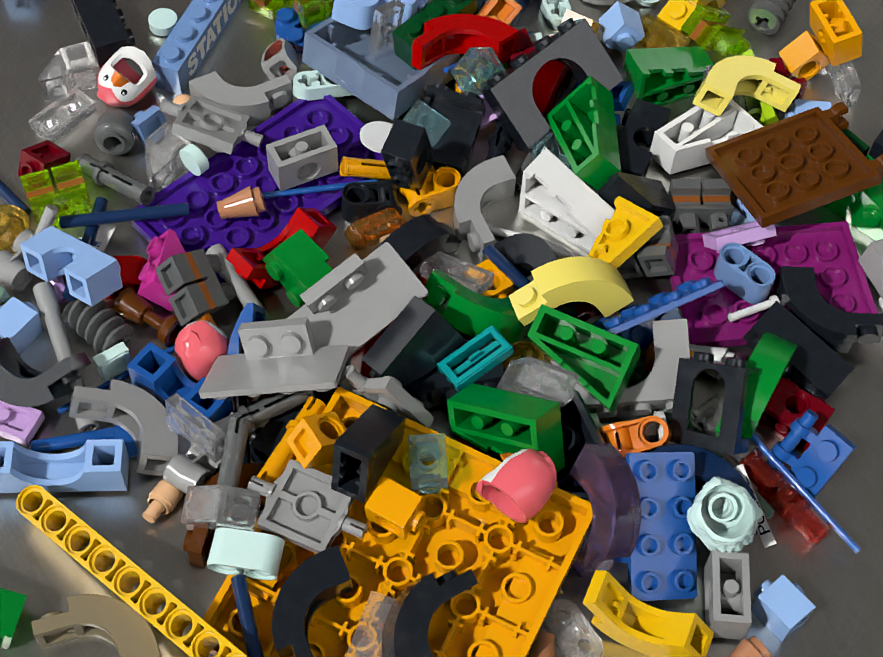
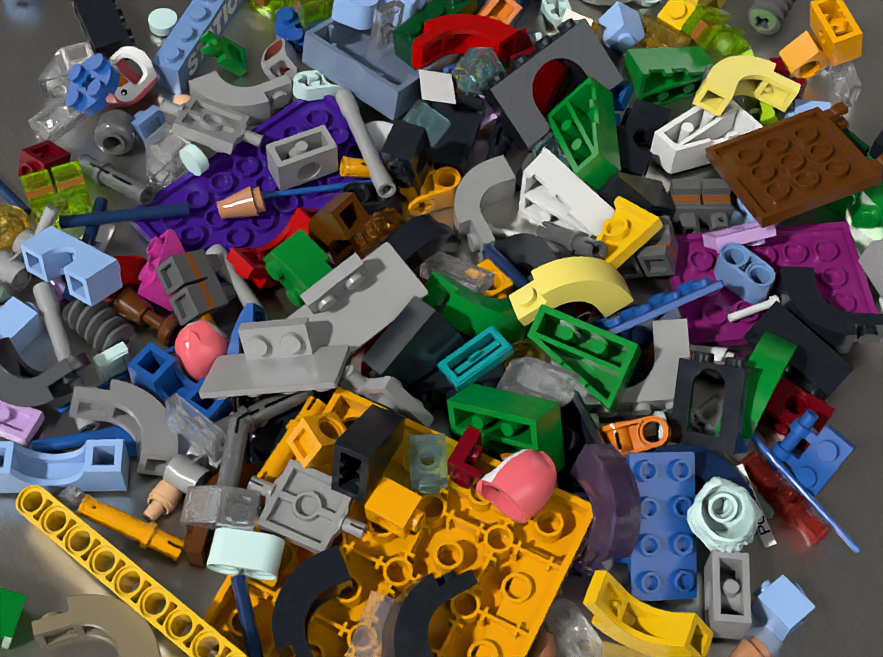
(71, 497): none -> clear tile
(91, 84): none -> blue plate
(131, 527): none -> light orange pin
(228, 54): none -> green plate
(336, 224): none -> reddish brown arch
(378, 172): none -> light grey piece
(437, 86): none -> white sticker
(466, 453): none -> dark red bracket
(576, 242): none -> dark grey pin

